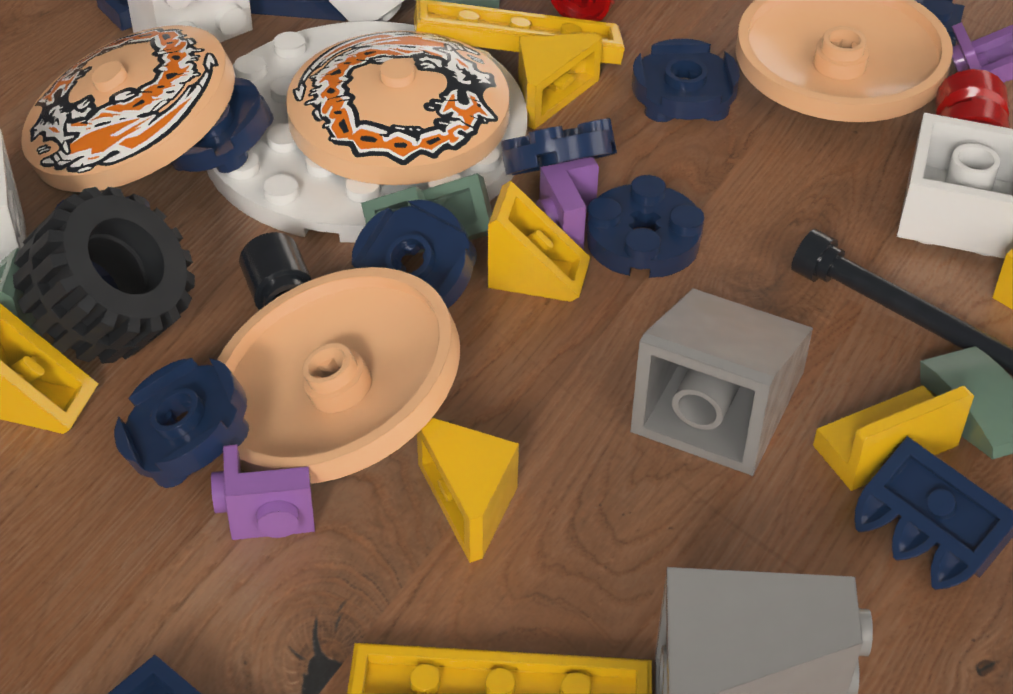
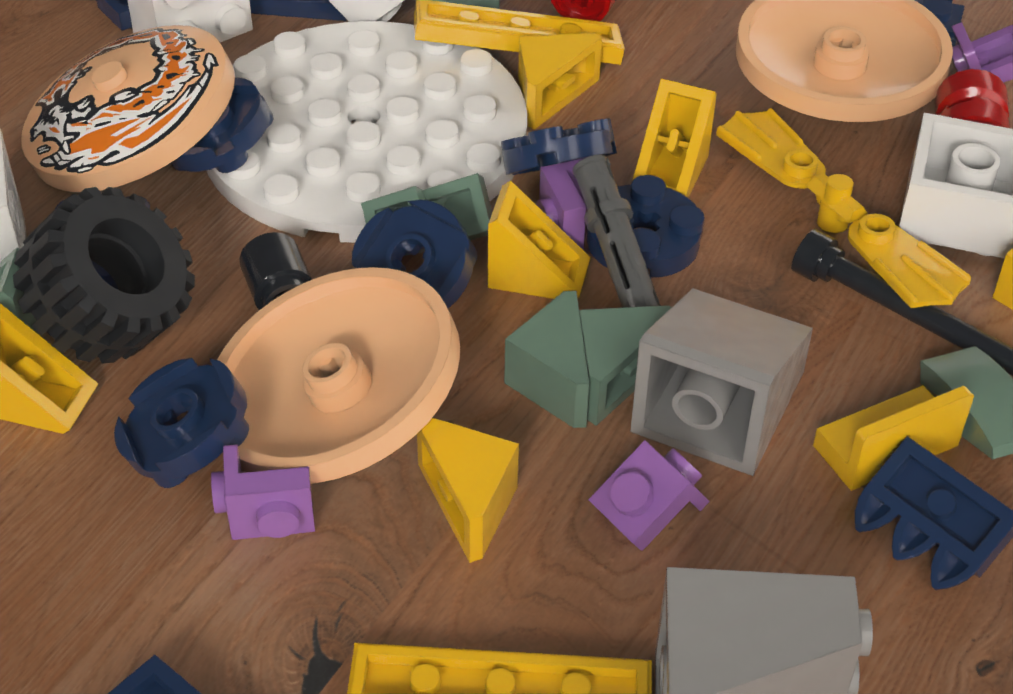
(398, 107): dish -> none
(549, 360): none -> sand green slope
(610, 220): none -> dark grey pin
(611, 353): none -> sand green slope
(648, 493): none -> medium lavender bracket
(678, 135): none -> yellow slope
(704, 95): dark blue plate -> none
(907, 265): none -> yellow piece

